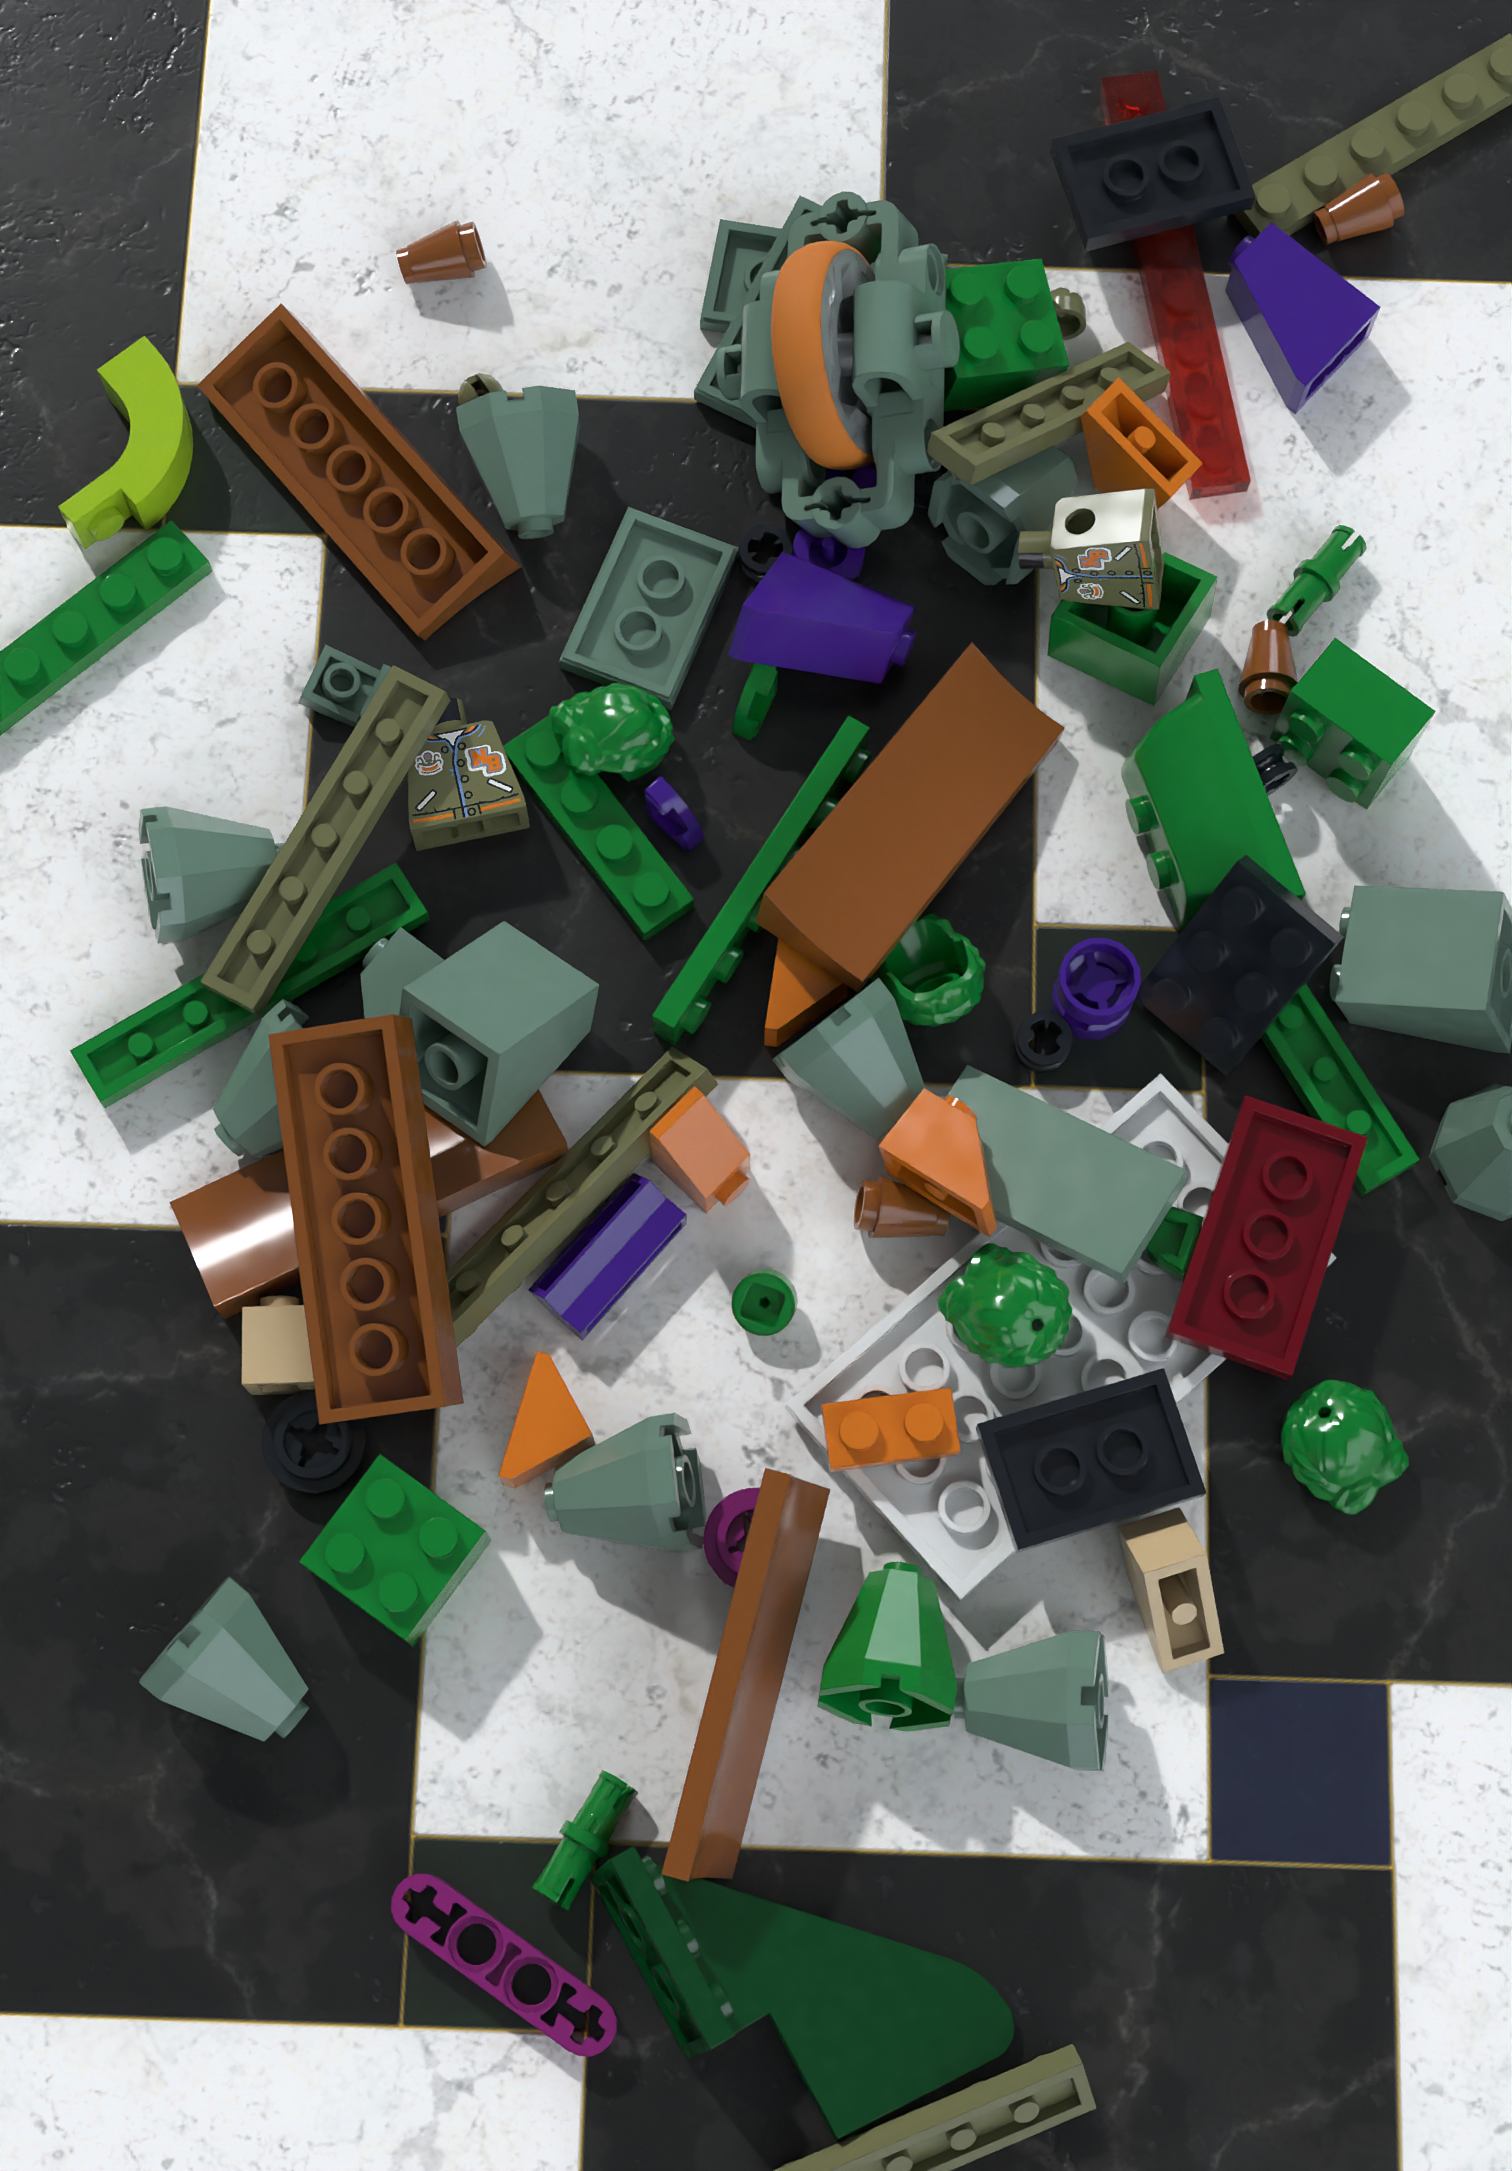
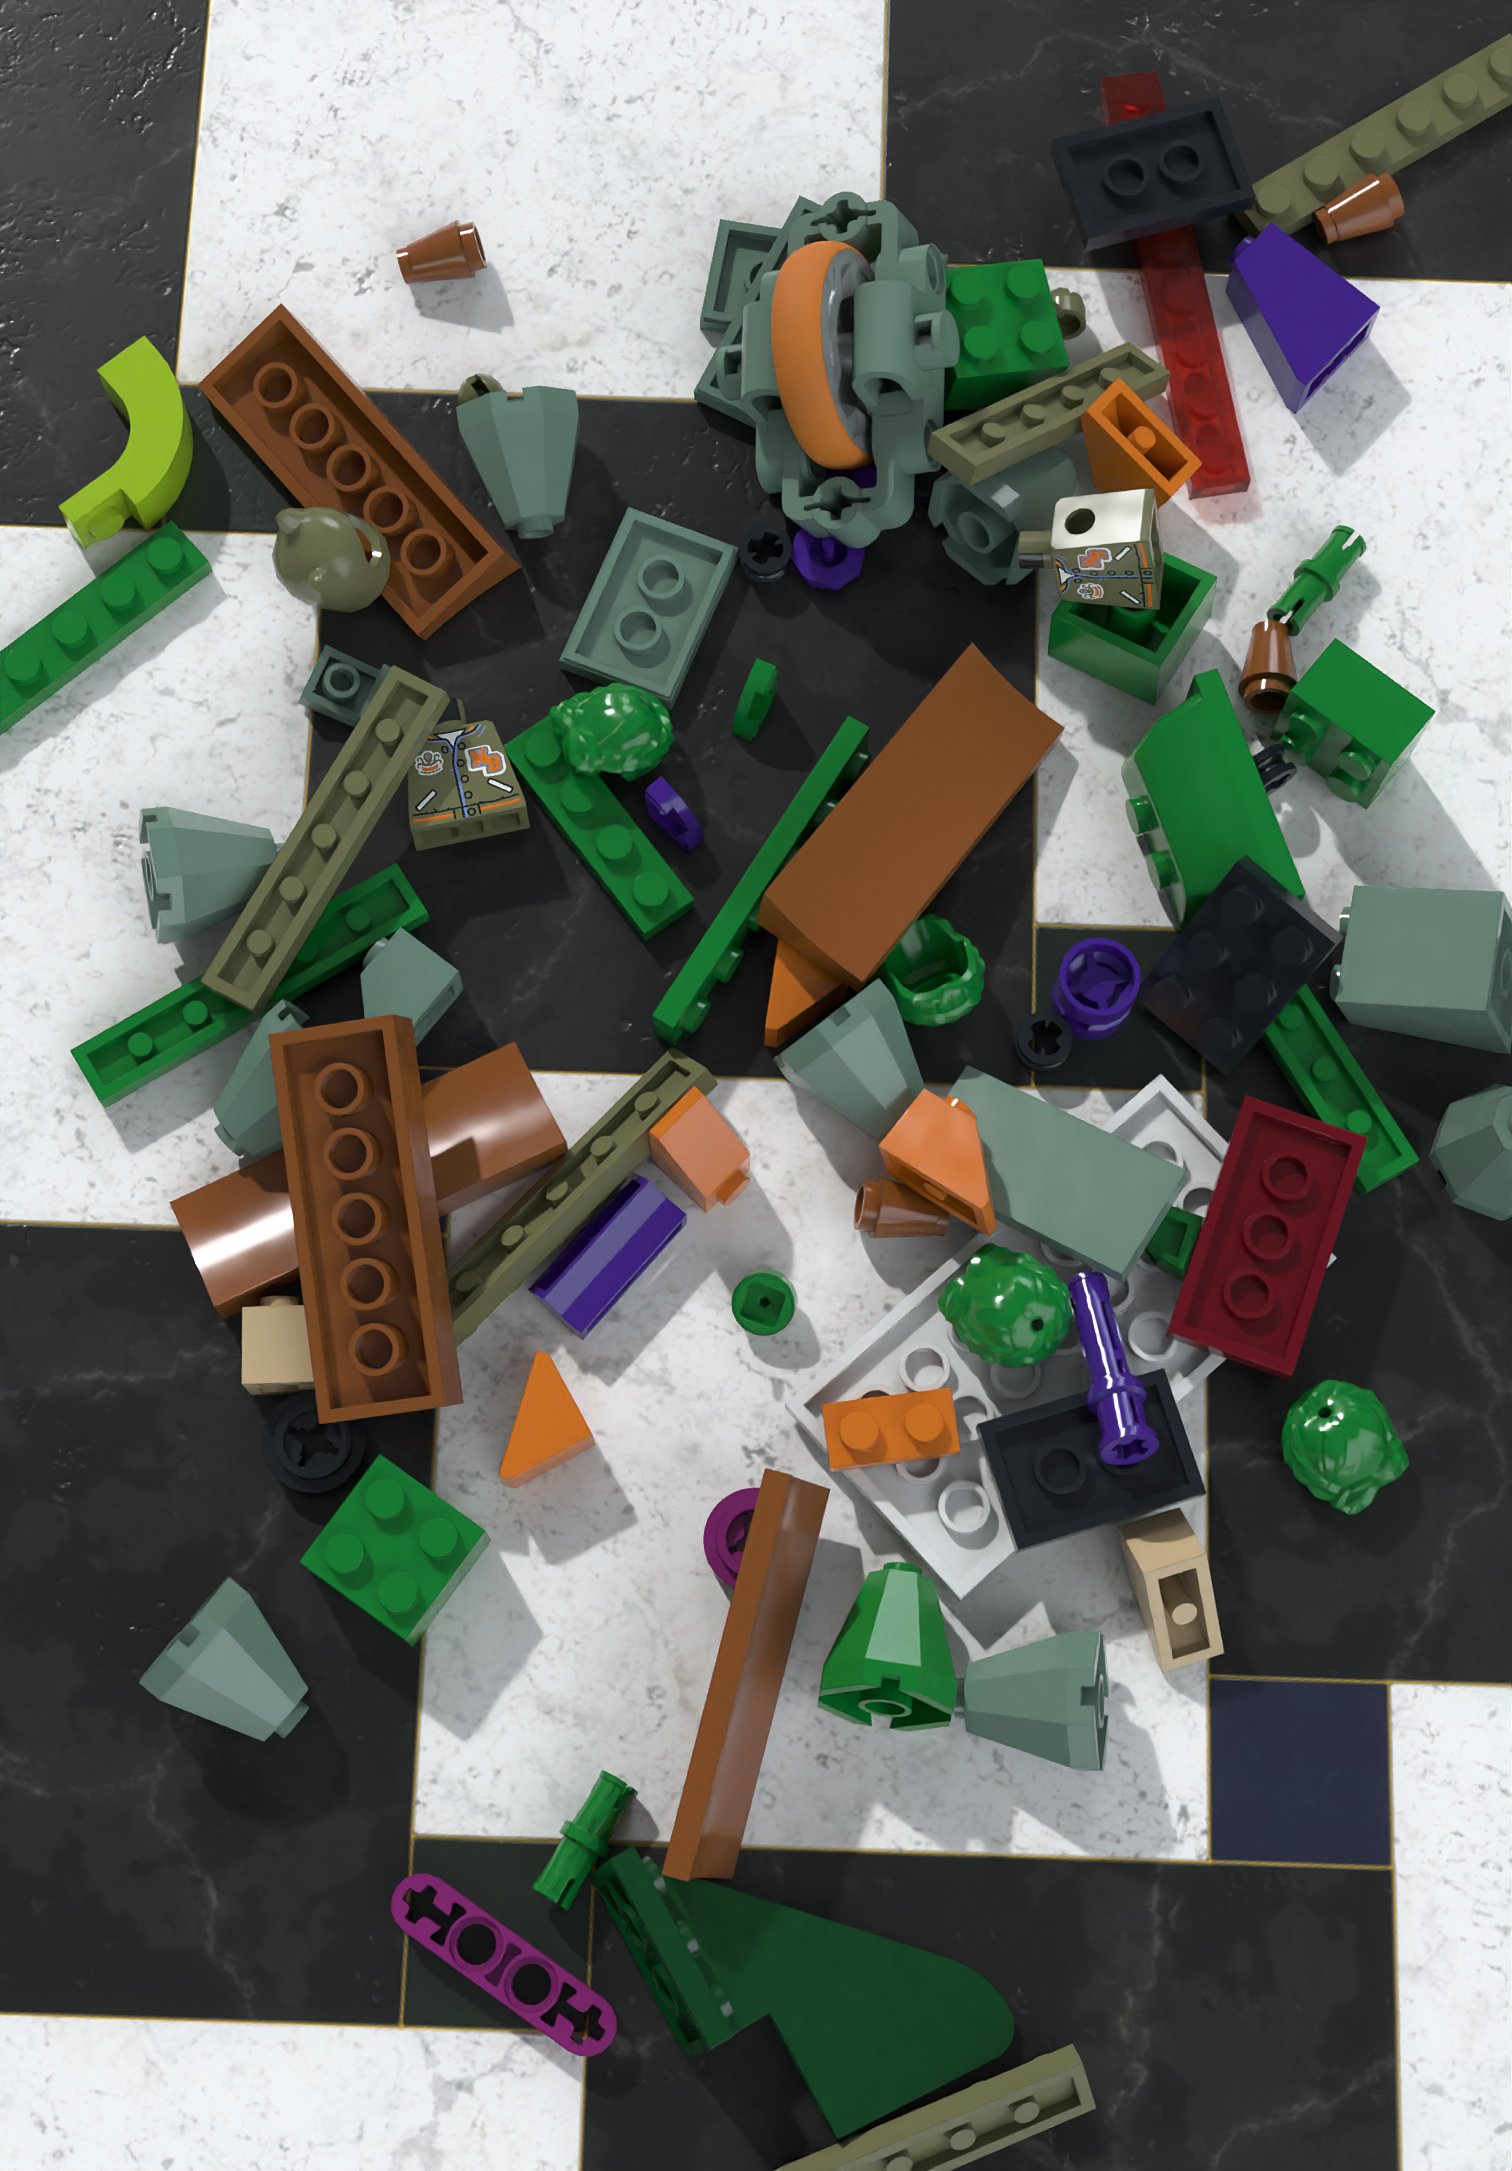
(324, 560): none -> olive piece
(495, 1027): sand green slope -> none
(633, 1488): sand green cone -> none
(822, 624): dark purple slope -> none
(1114, 1391): none -> dark purple pin

